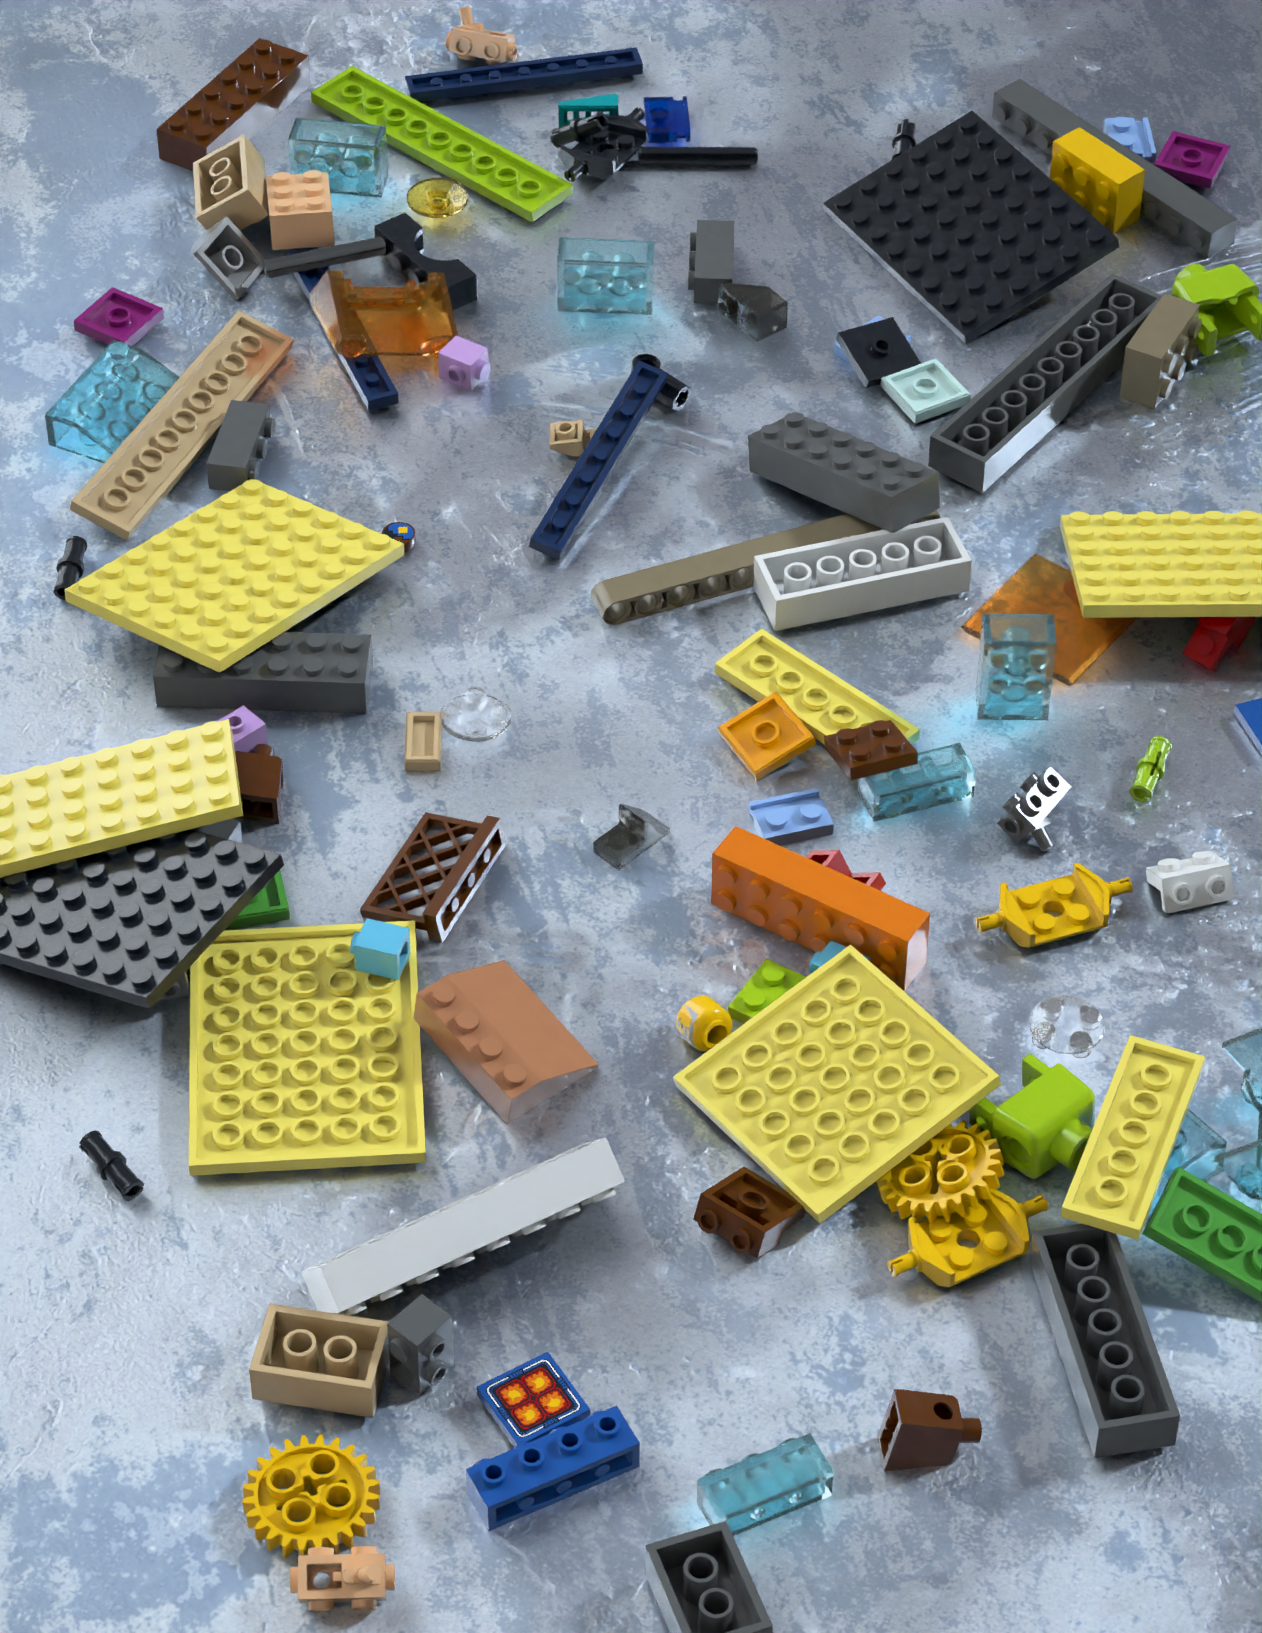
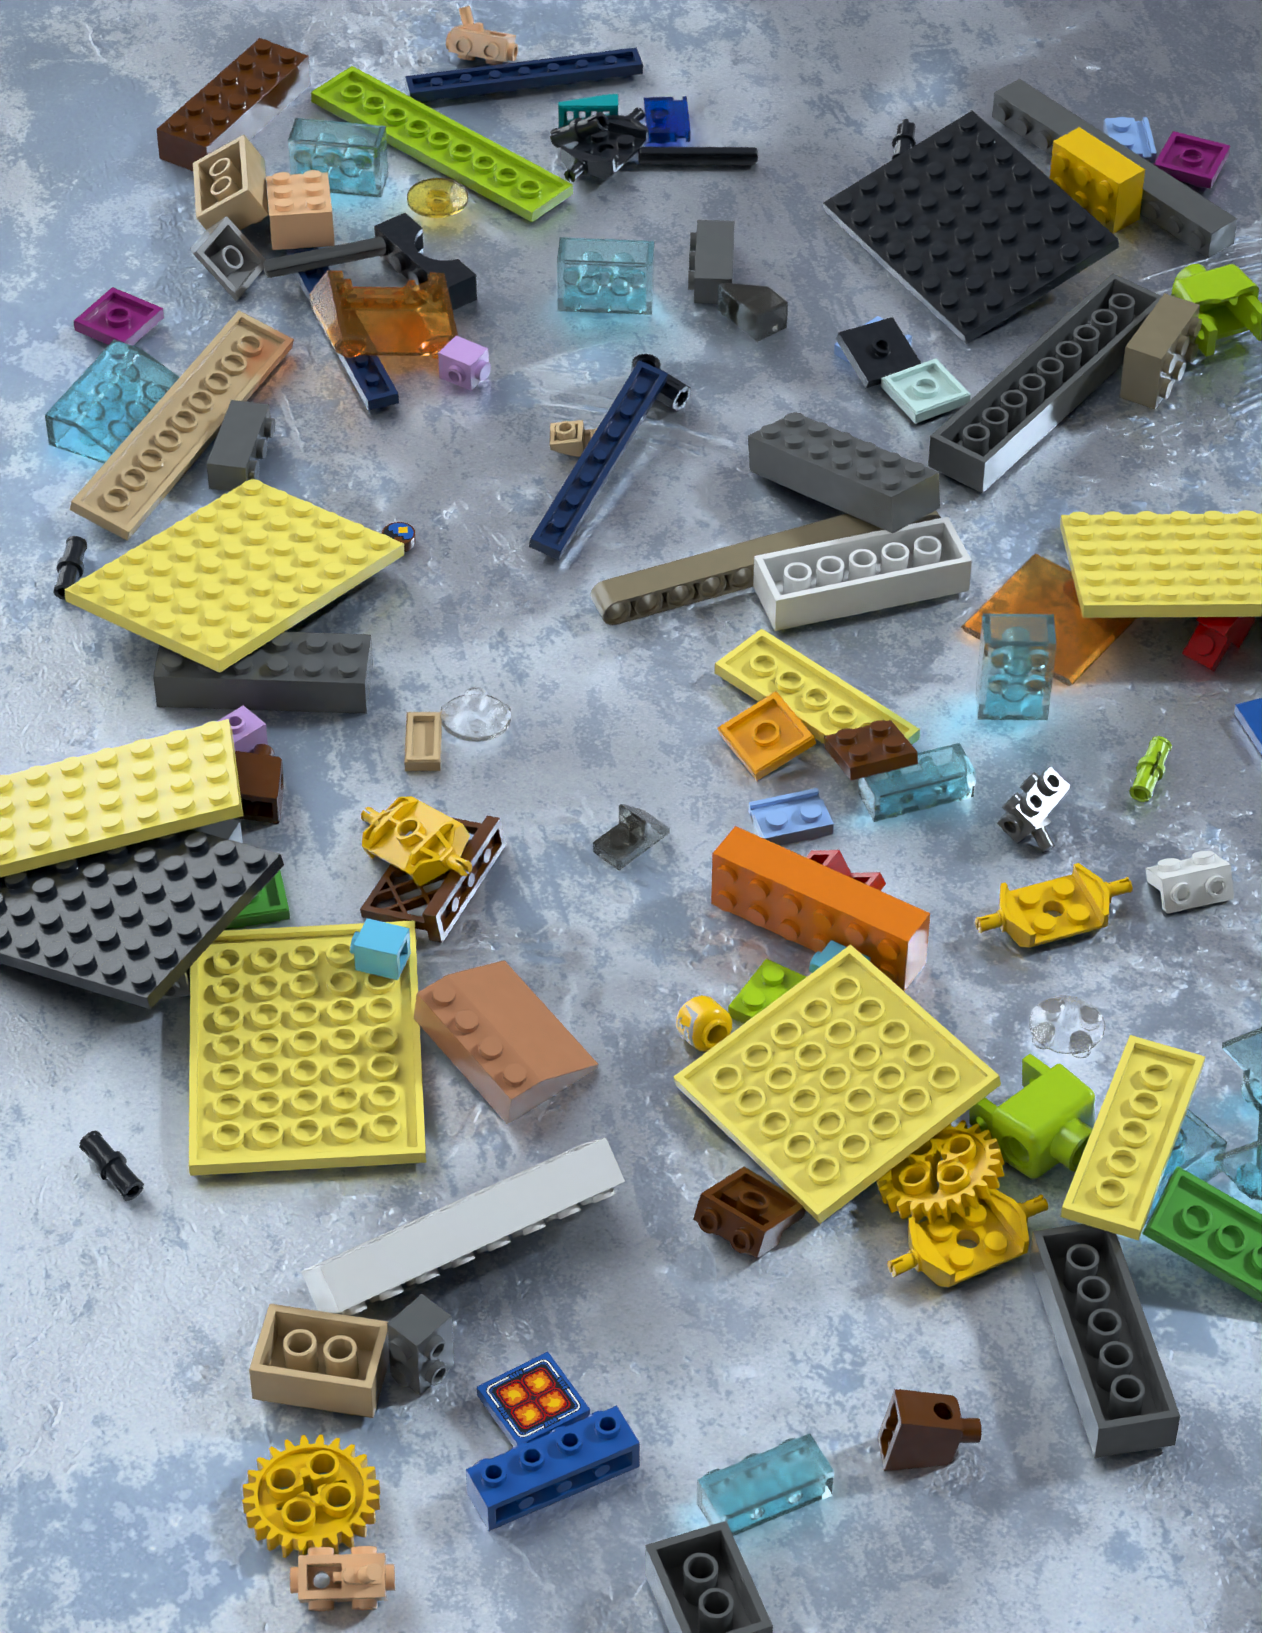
(425, 853): none -> yellow plate

